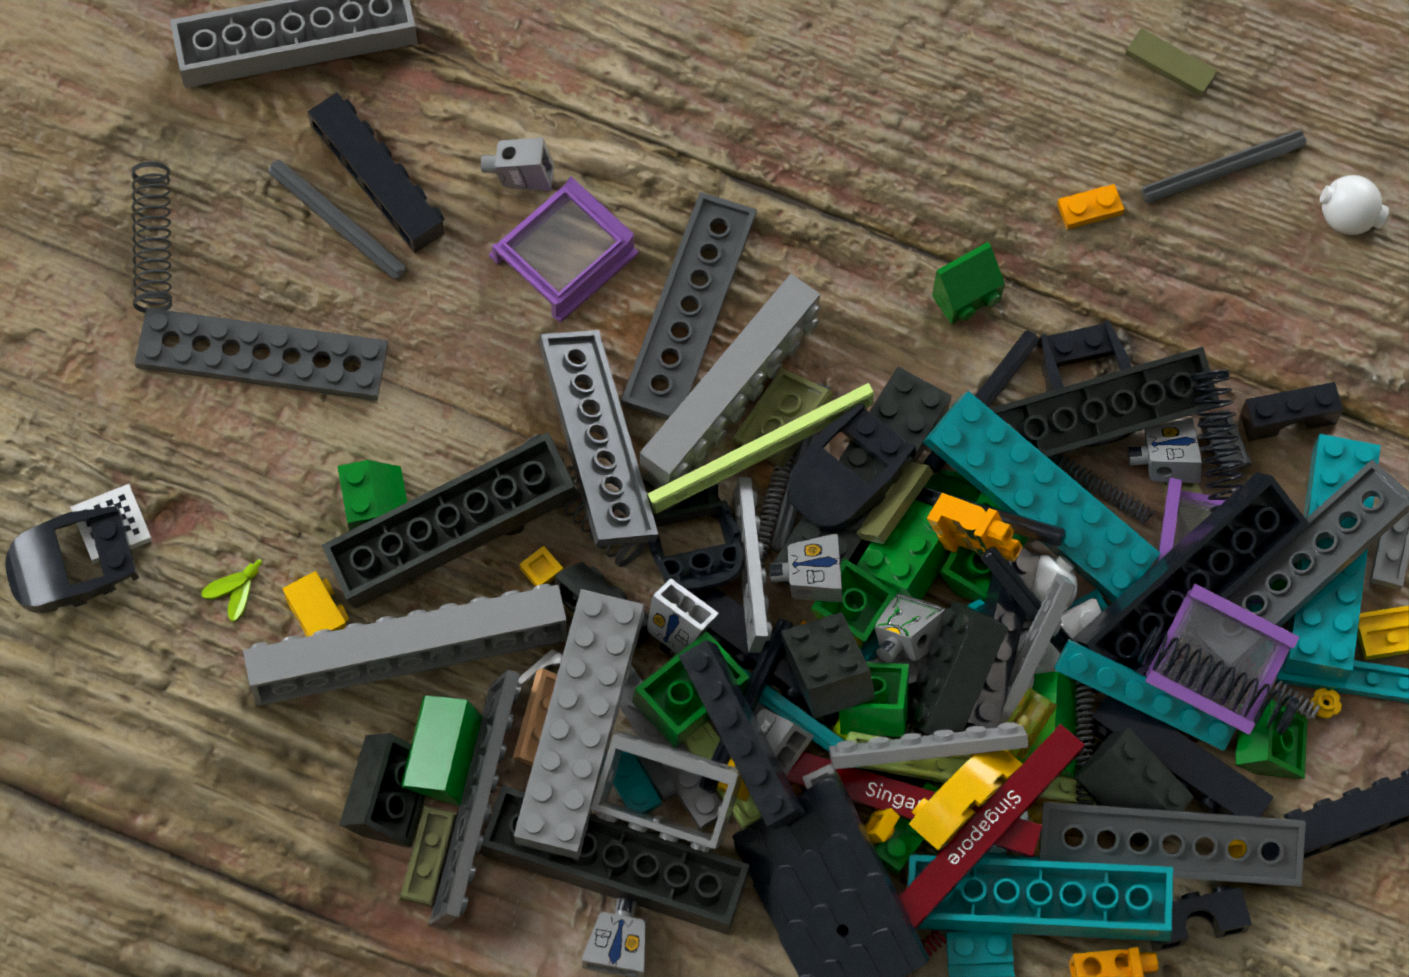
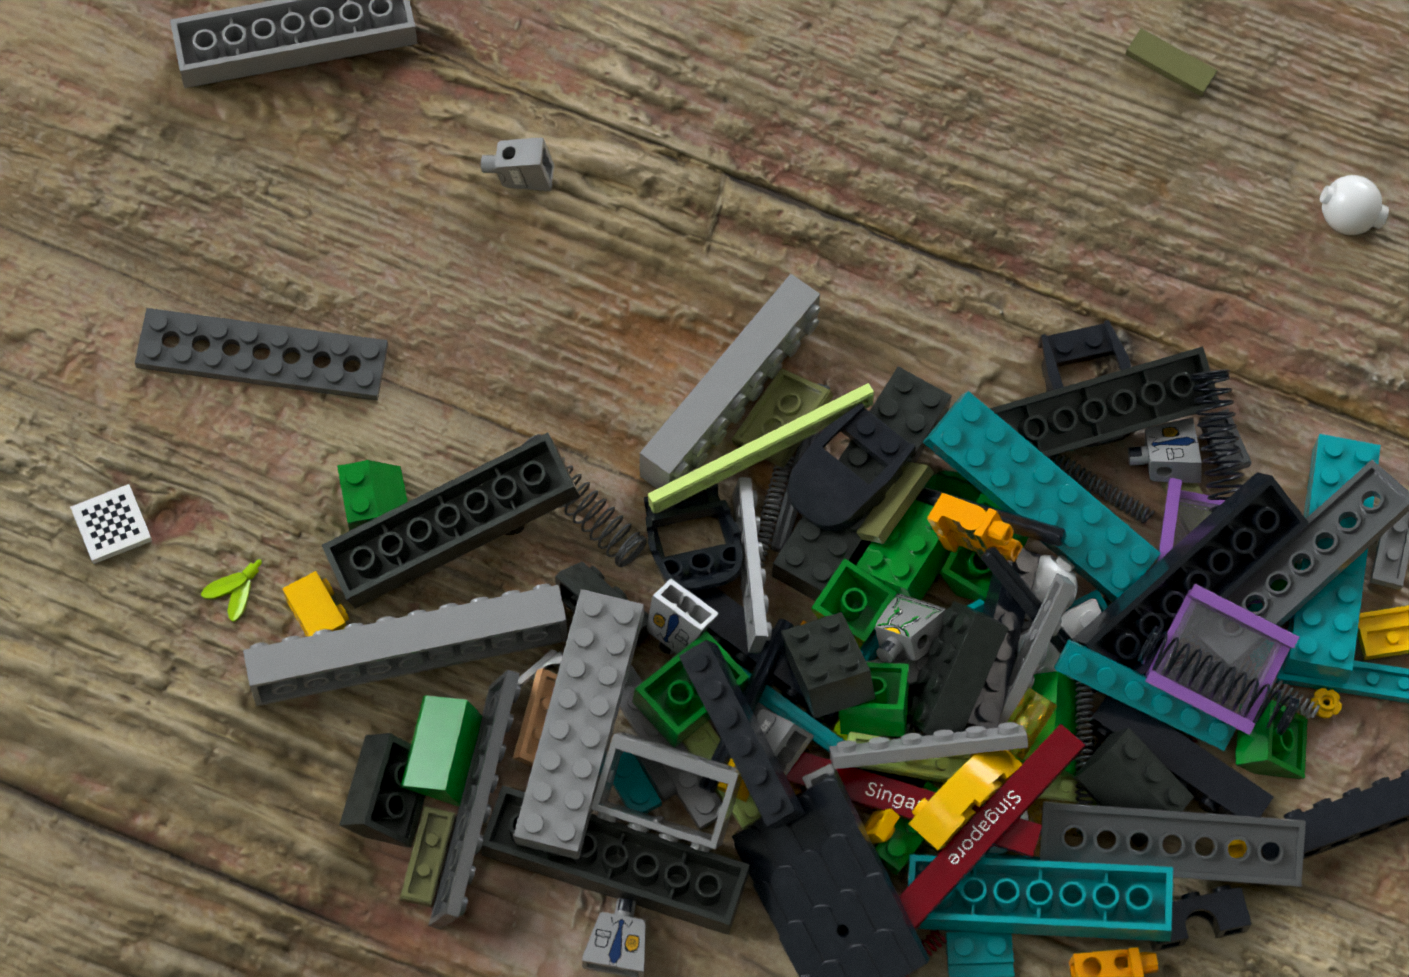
(38, 569): black slope -> none
(150, 294): dark grey piece -> none
(337, 219): dark grey axle -> none
(376, 172): black brick -> none
(541, 567): yellow plate -> none
(567, 248): piece -> none
(585, 450): plate -> none
(677, 290): dark grey plate -> none
(812, 570): light grey torso -> none
(968, 284): green slope -> none
(996, 381): black axle -> none
(1090, 206): light orange plate -> none
(1223, 166): dark grey axle -> none
(1270, 413): black arch -> none

